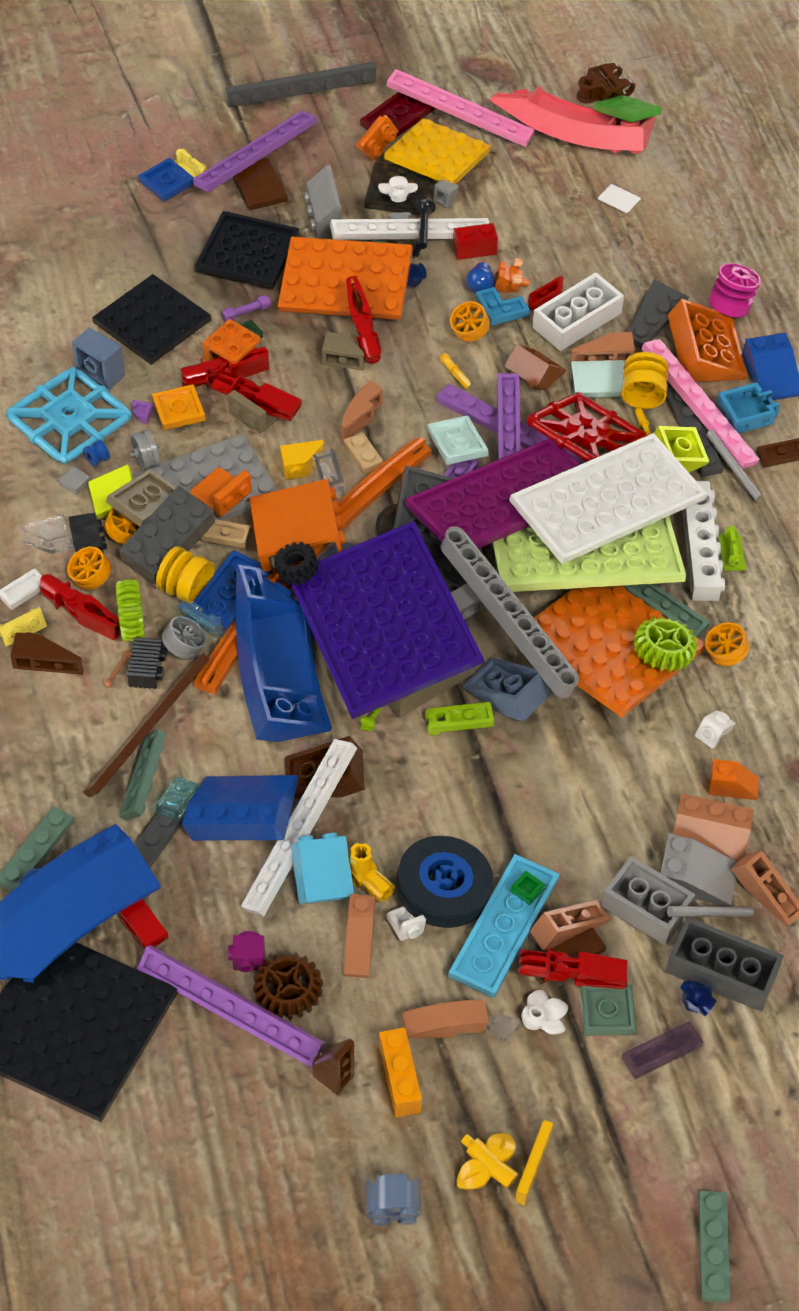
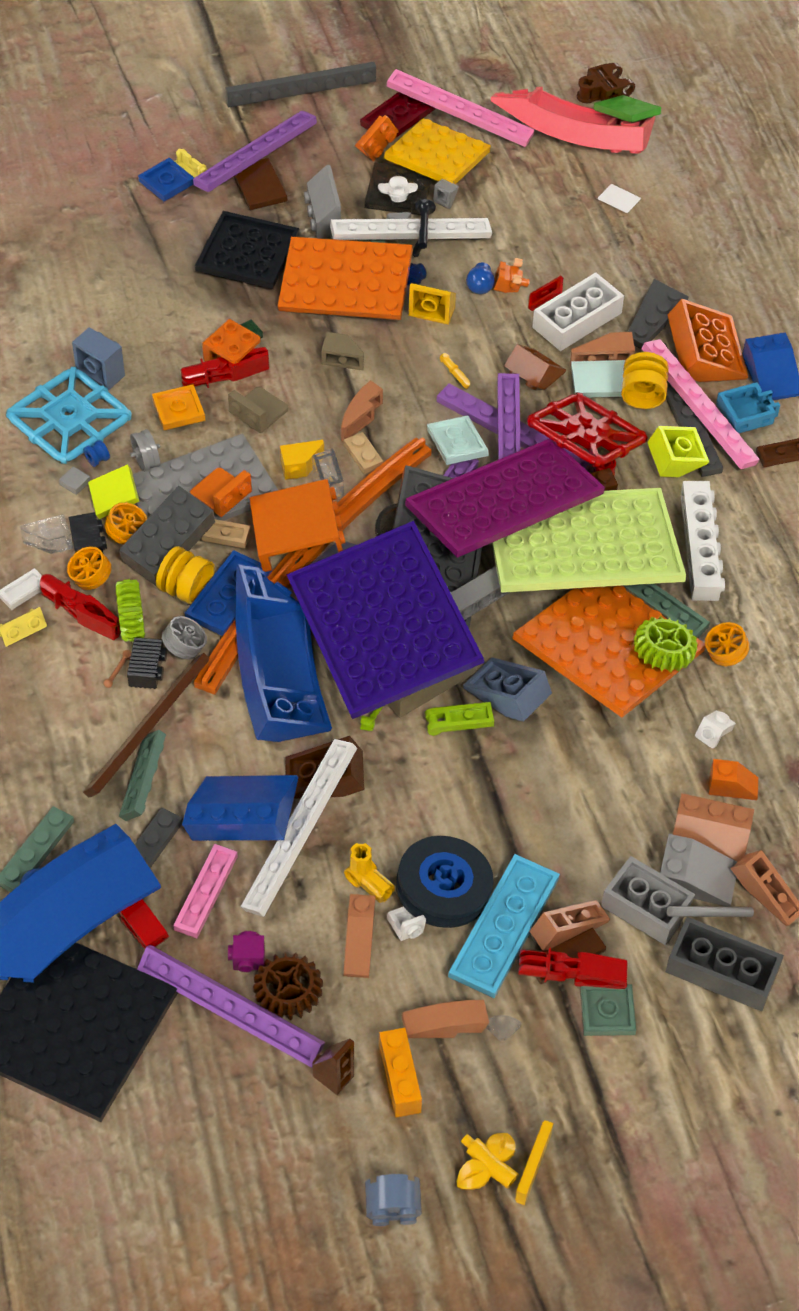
(40, 654): reddish brown slope -> none
(140, 496): dark tan plate -> none
(142, 410): medium lavender tile -> none
(151, 319): black plate -> none
(176, 798): clear light blue plate -> none
(195, 613): clear light blue plate -> none
(205, 891): none -> bright pink plate
(262, 303): medium lavender bar -> none
(268, 397): red arm -> none
(299, 572): black tyre -> none
(322, 868): medium azure brick -> none
(368, 339): red arm -> none
(431, 303): none -> yellow slope
(460, 548): light grey beam -> none
(463, 313): light orange wheel -> none
(475, 241): red brick -> none
(499, 310): dark azure plate -> none
(527, 888): green tile -> none
(544, 1013): white plate -> none
(607, 498): white plate -> none
(643, 422): yellow piece -> none
(662, 1050): plate -> none
(697, 997): clear blue rock -> none
(713, 1247): sand green plate -> none
(732, 550): lime hinge -> none
(733, 464): light grey bar -> none
(734, 290): dark pink wheel -> none

